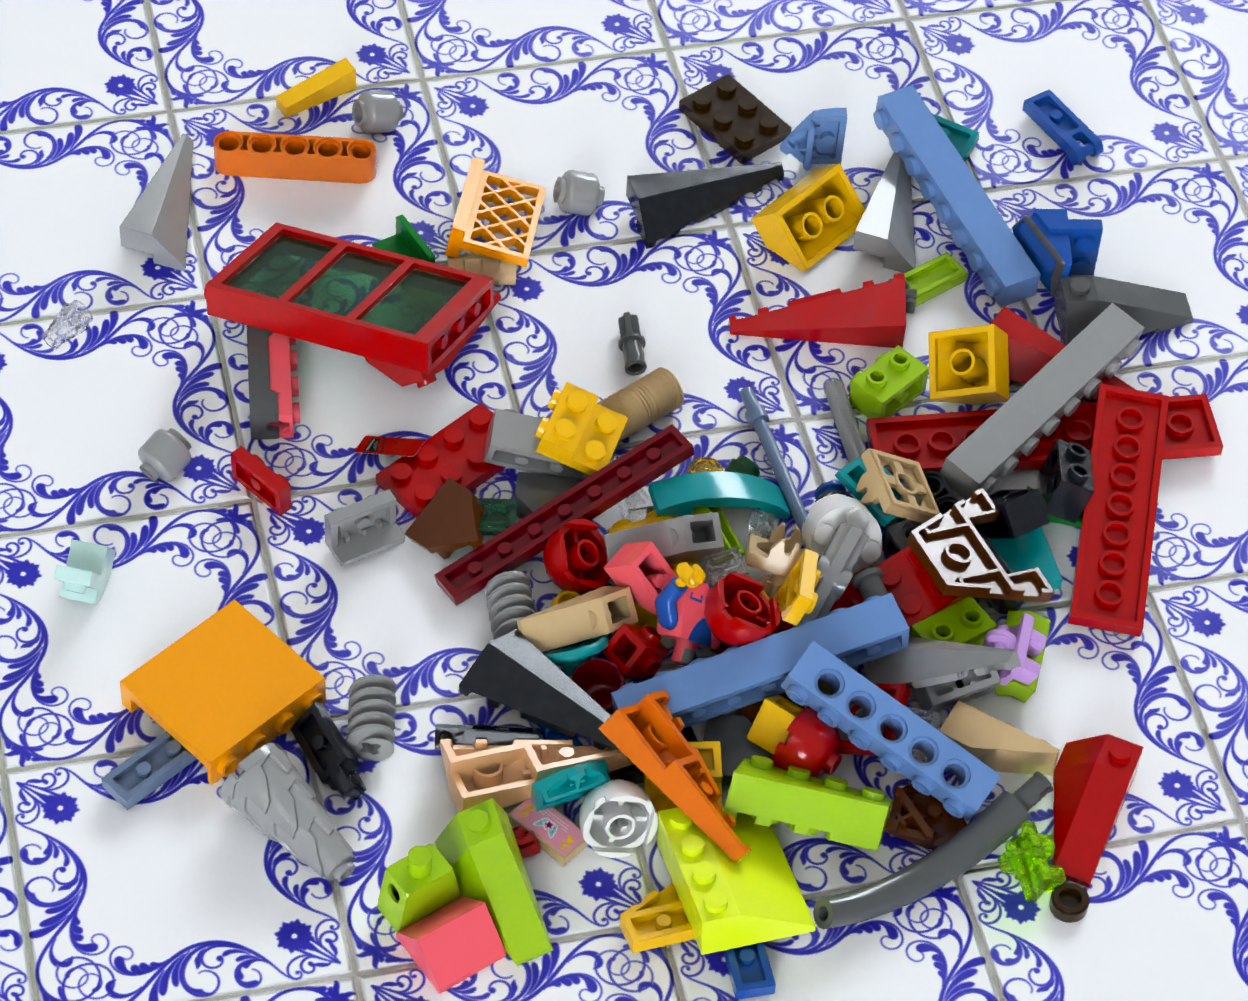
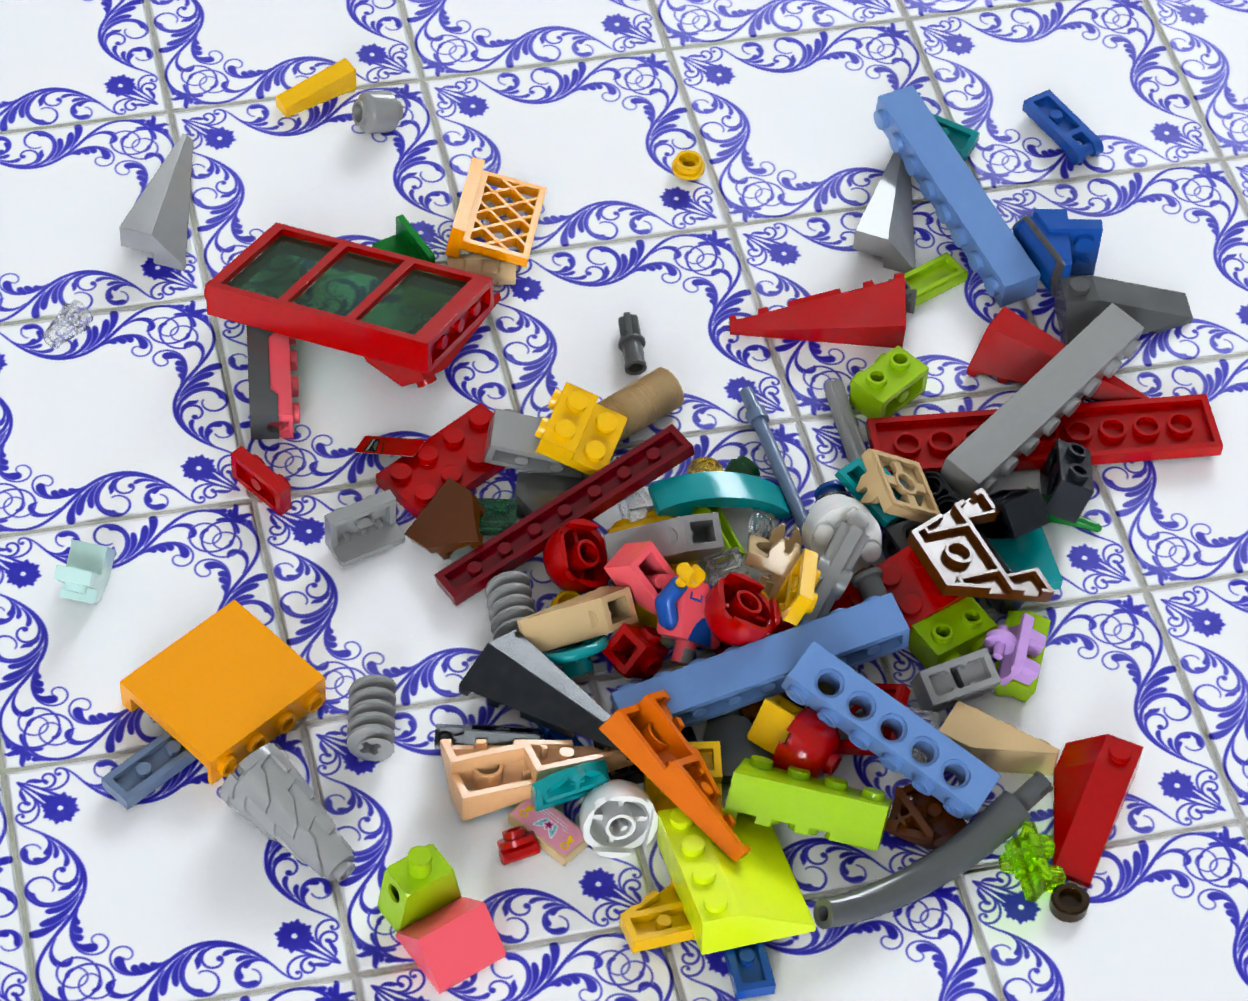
(164, 455): light grey head -> none
(295, 157): orange beam -> none
(328, 751): black hinge -> none
(491, 870): lime wedge -> none
(578, 193): light grey head -> none
(599, 680): dark red hair -> none
(678, 198): black wedge -> none
(688, 165): none -> yellow plate
(734, 118): dark brown plate -> none
(811, 217): yellow slope -> none
(818, 138): medium blue slope -> none
(938, 662): light grey wedge -> none
(969, 365): yellow slope -> none
(1121, 513): red plate -> none

